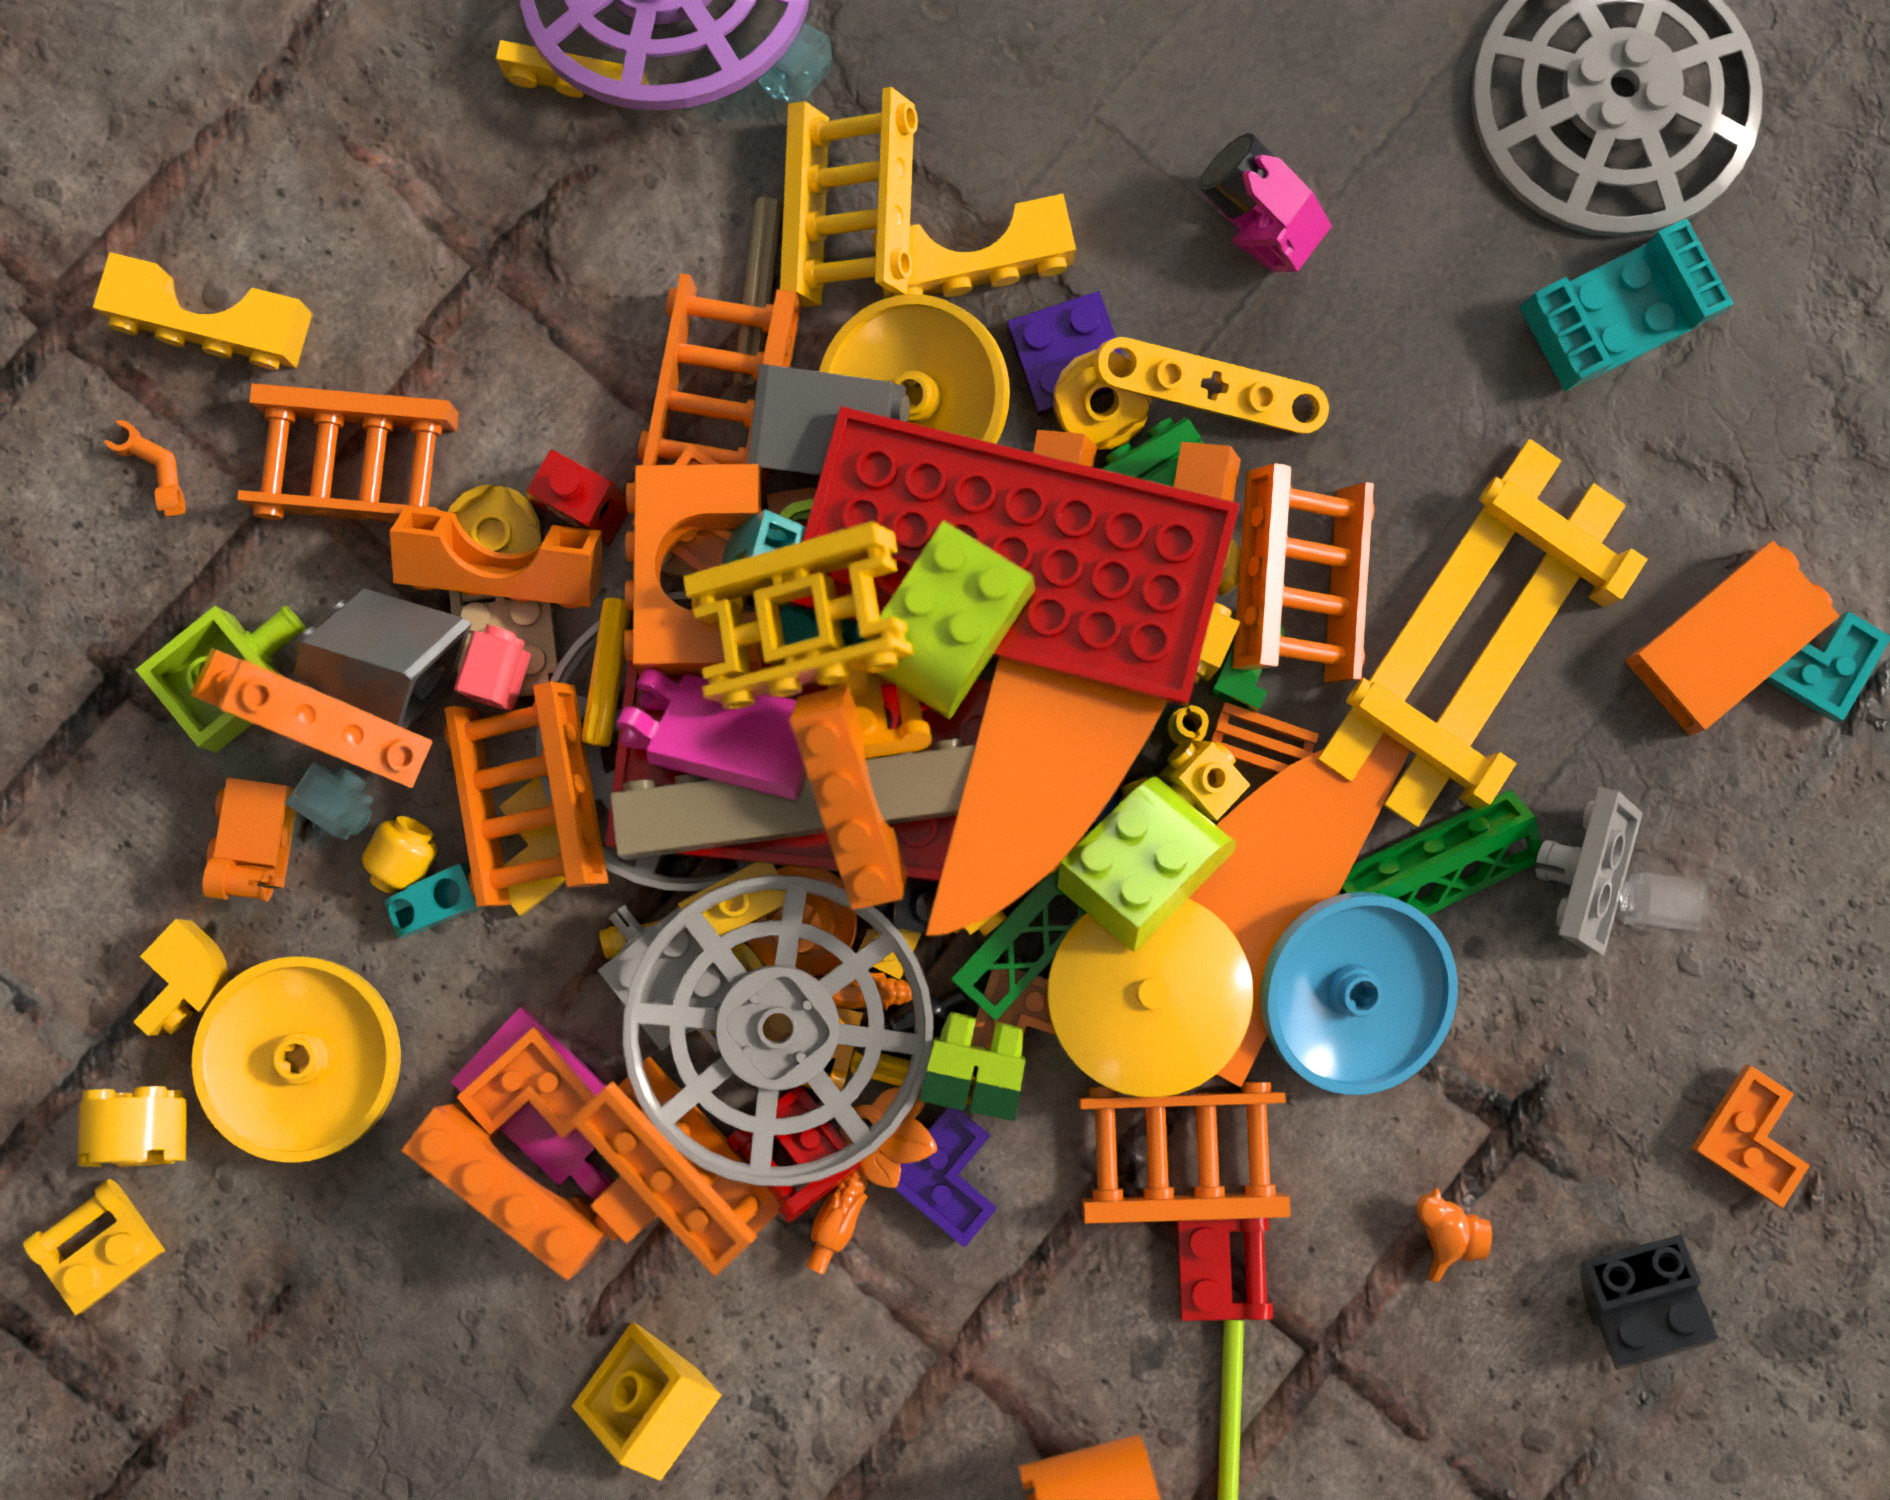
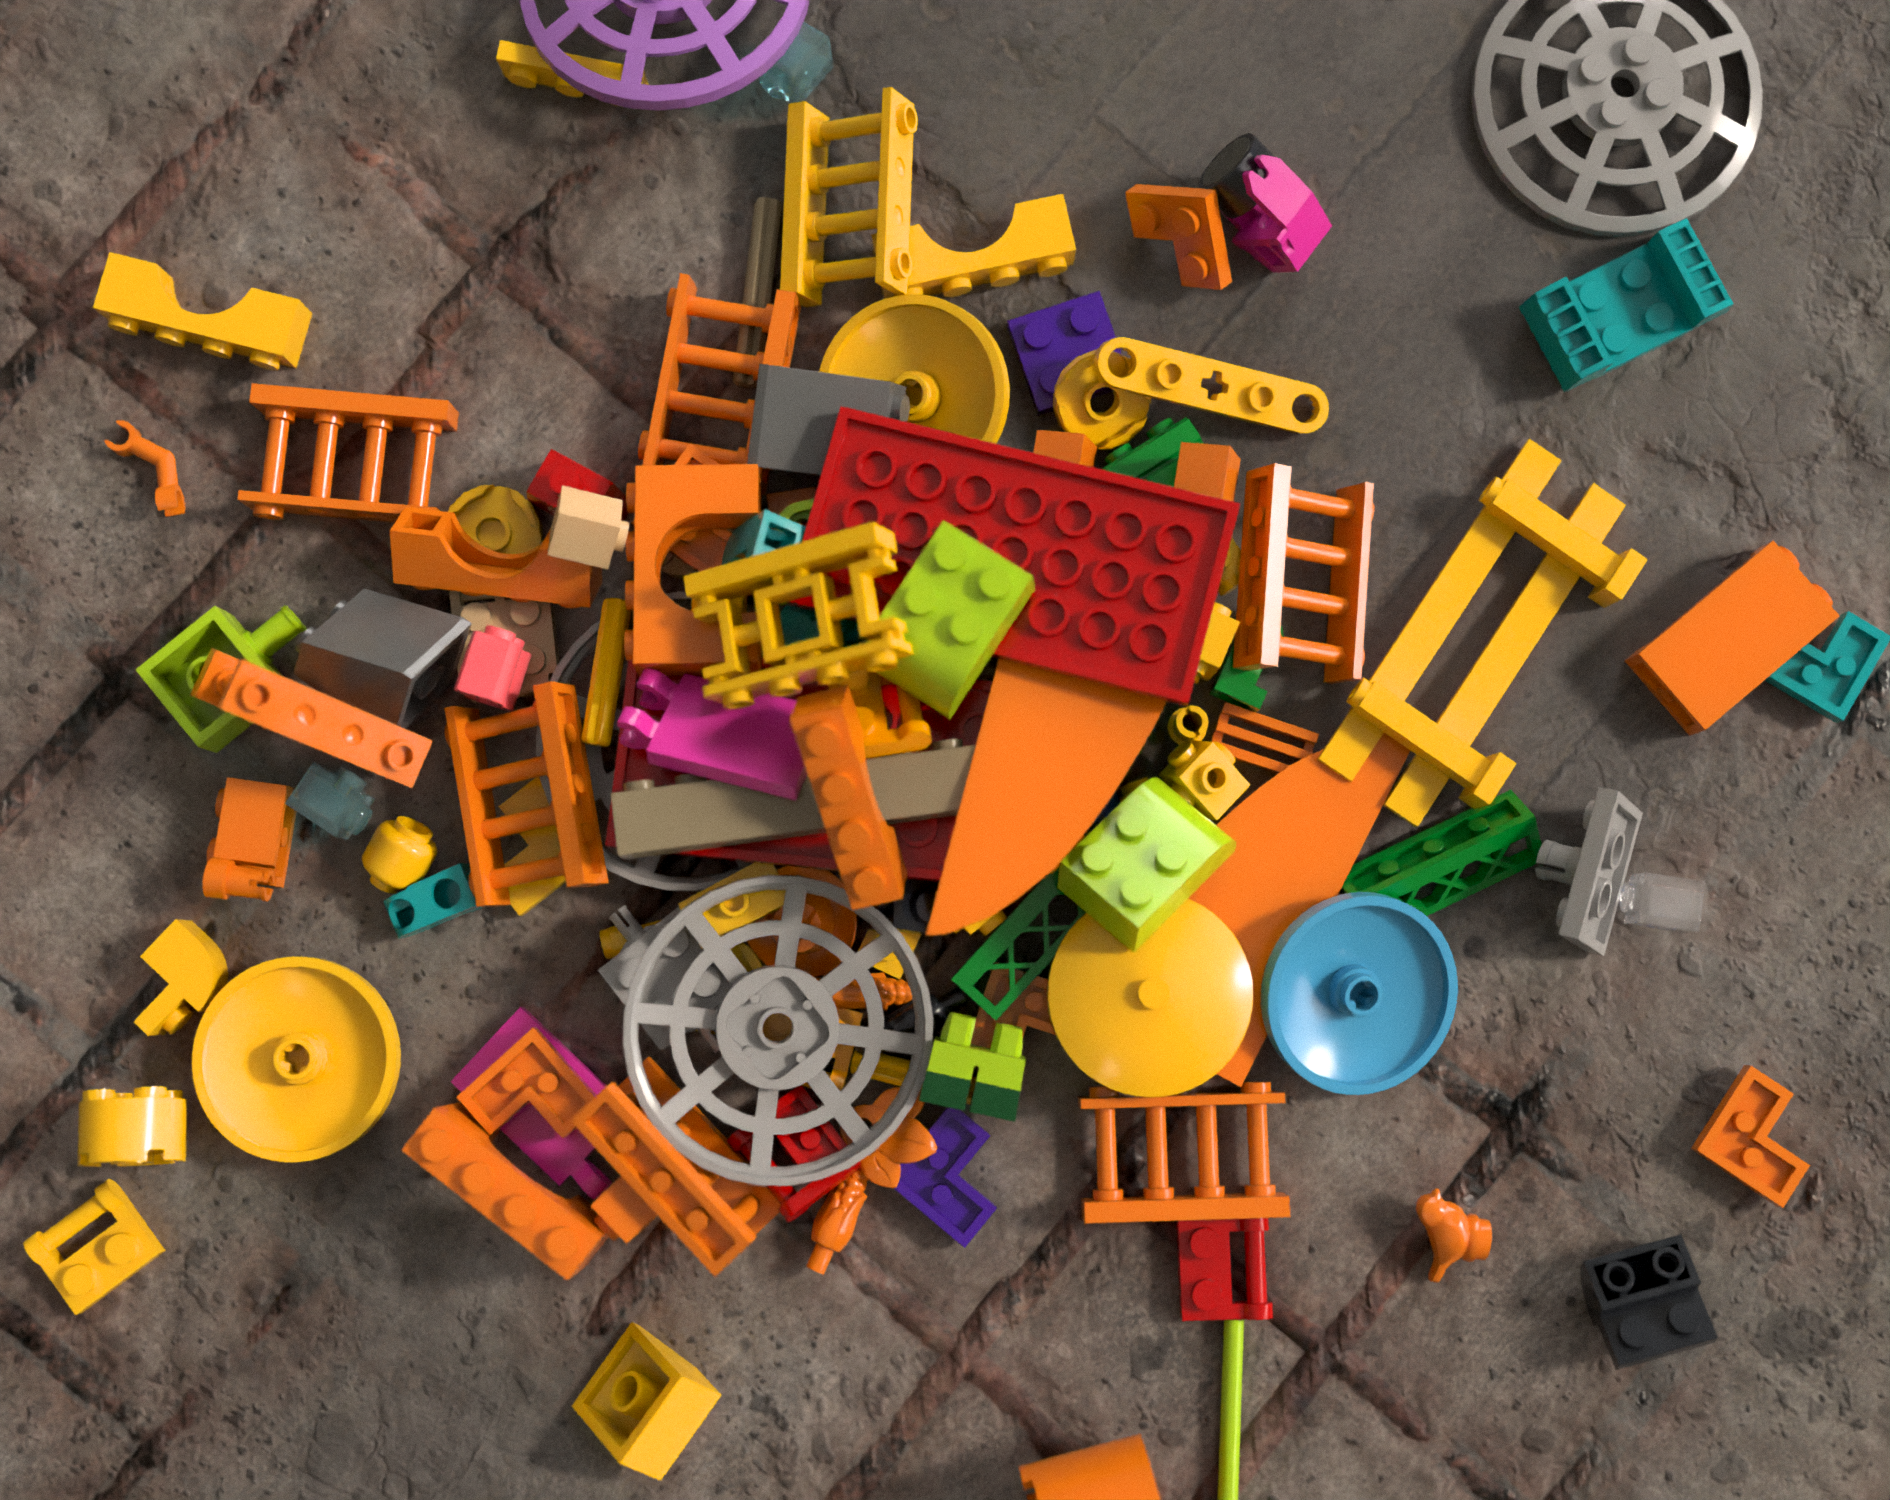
(587, 528): none -> tan brick
(1193, 224): none -> orange plate

